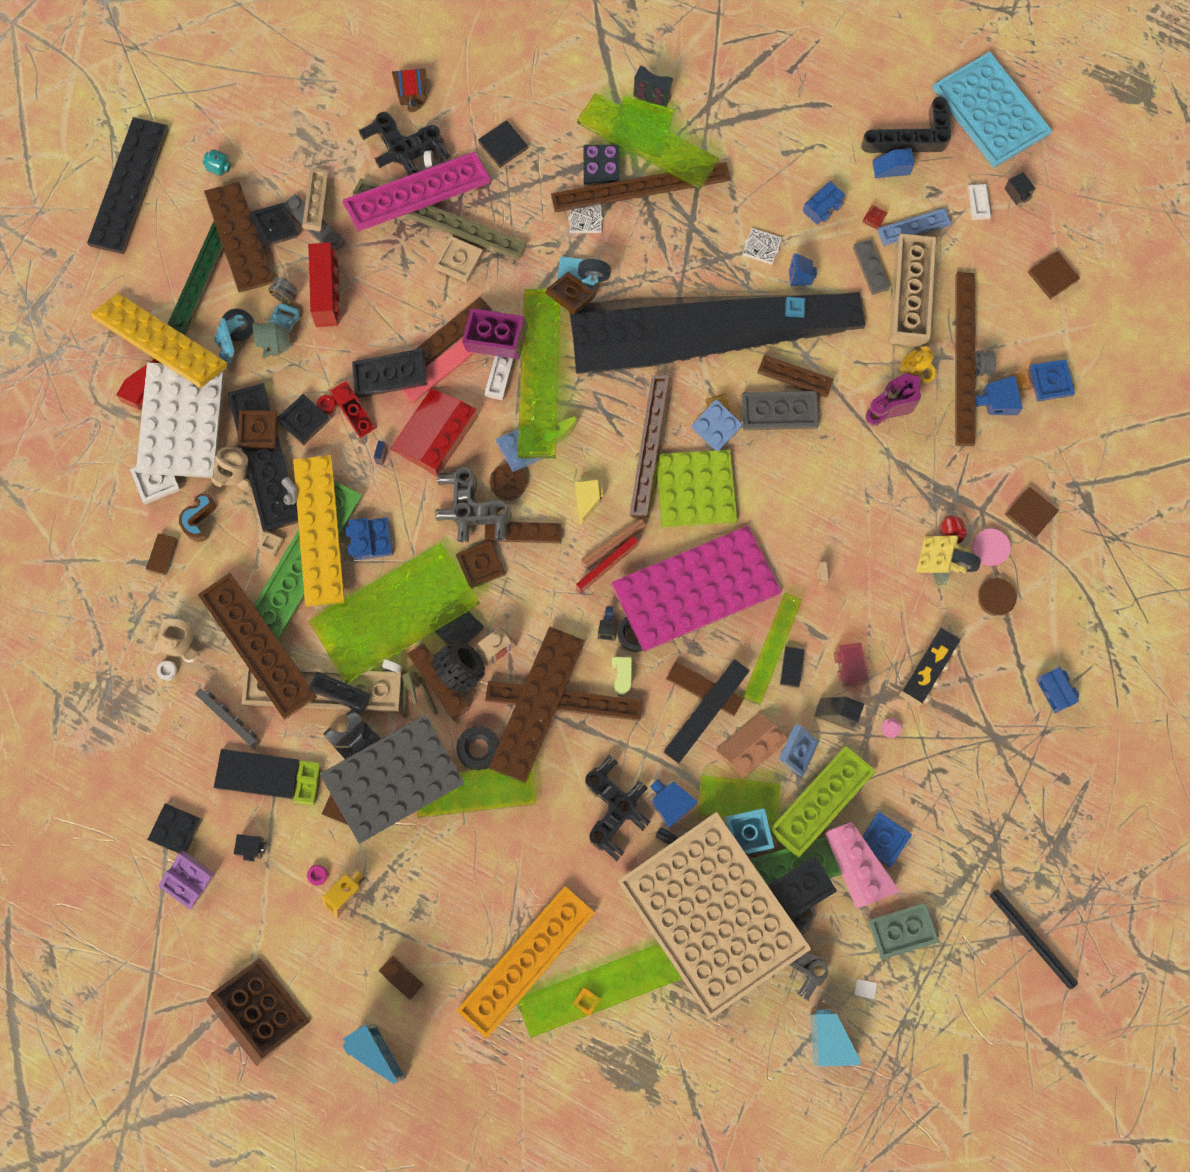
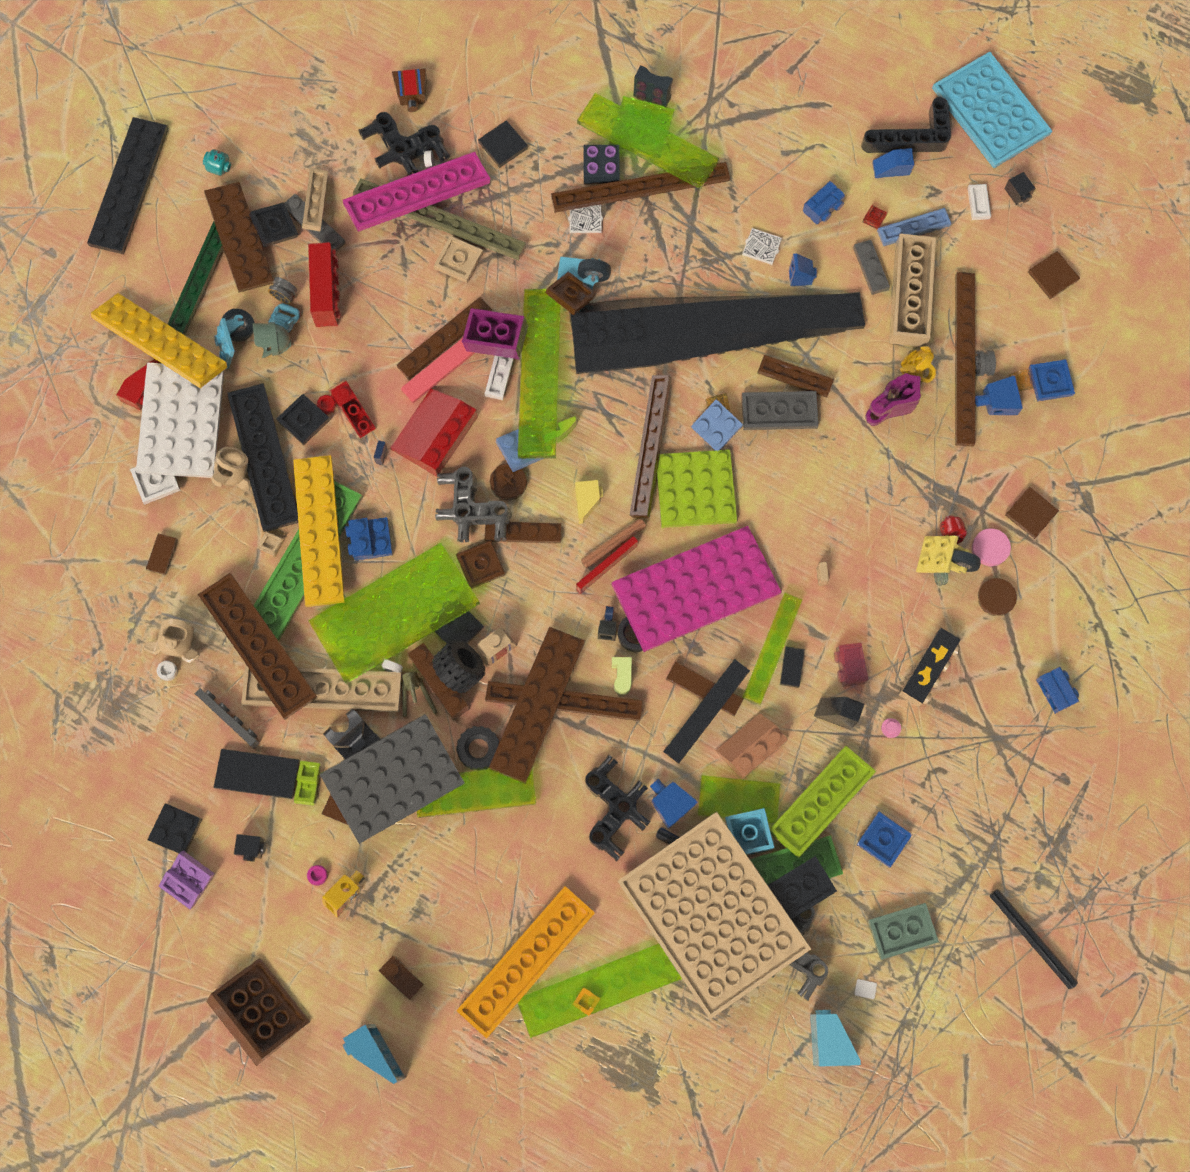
(194, 514): reddish brown animal -> none
(257, 429): reddish brown tile -> none
(292, 489): light grey arm -> none
(339, 692): black tile -> none
(389, 373): black tile -> none
(795, 307): dark azure tile -> none
(799, 750): medium blue plate -> none
(859, 866): bright pink wedge -> none

